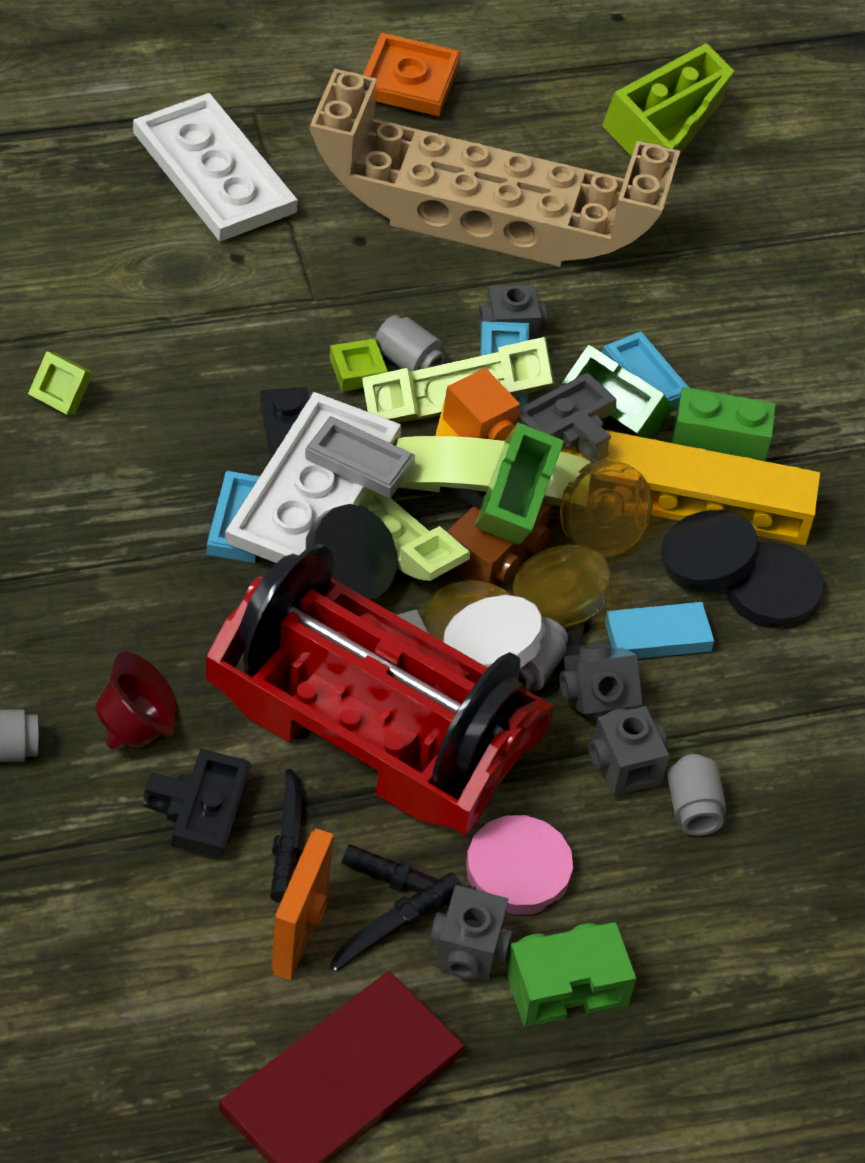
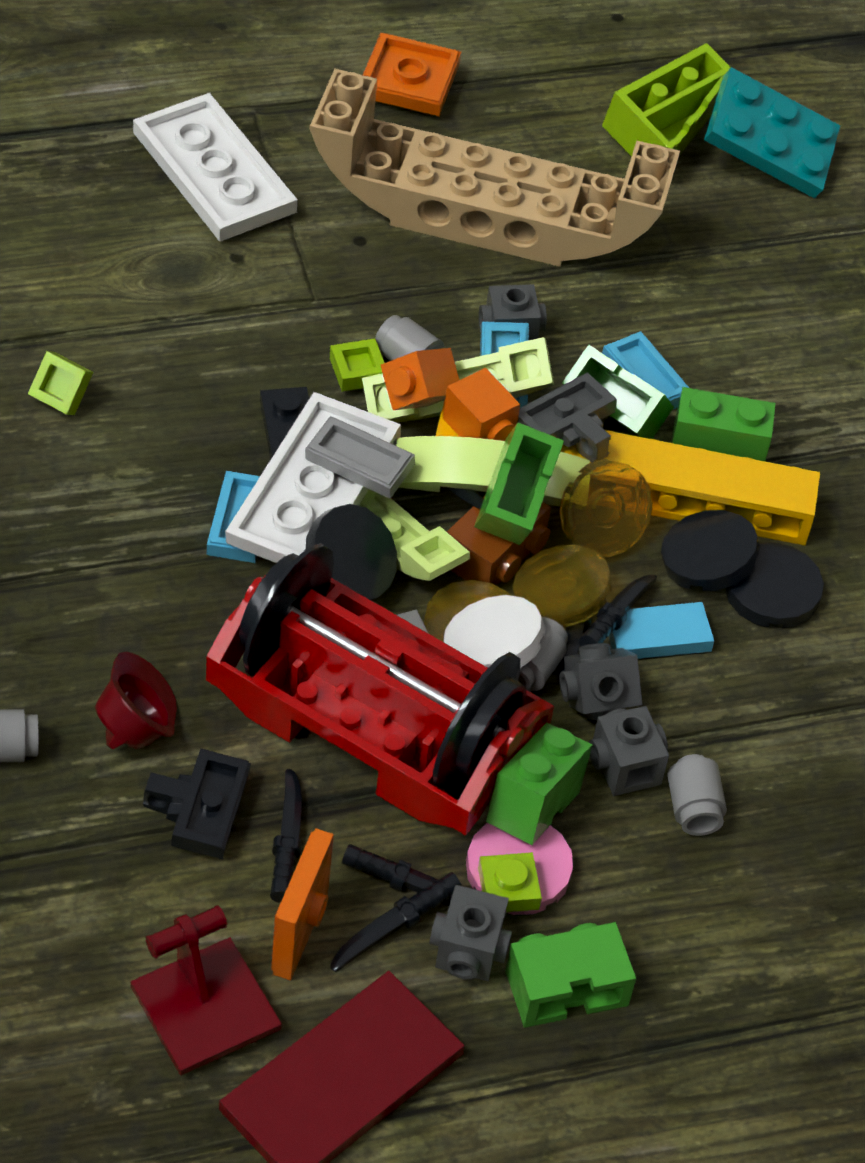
(206, 998): none -> dark red plate
(419, 378): none -> orange brick
(513, 878): none -> lime plate
(538, 783): none -> bright green brick
(614, 614): none -> black piece
(772, 132): none -> teal plate

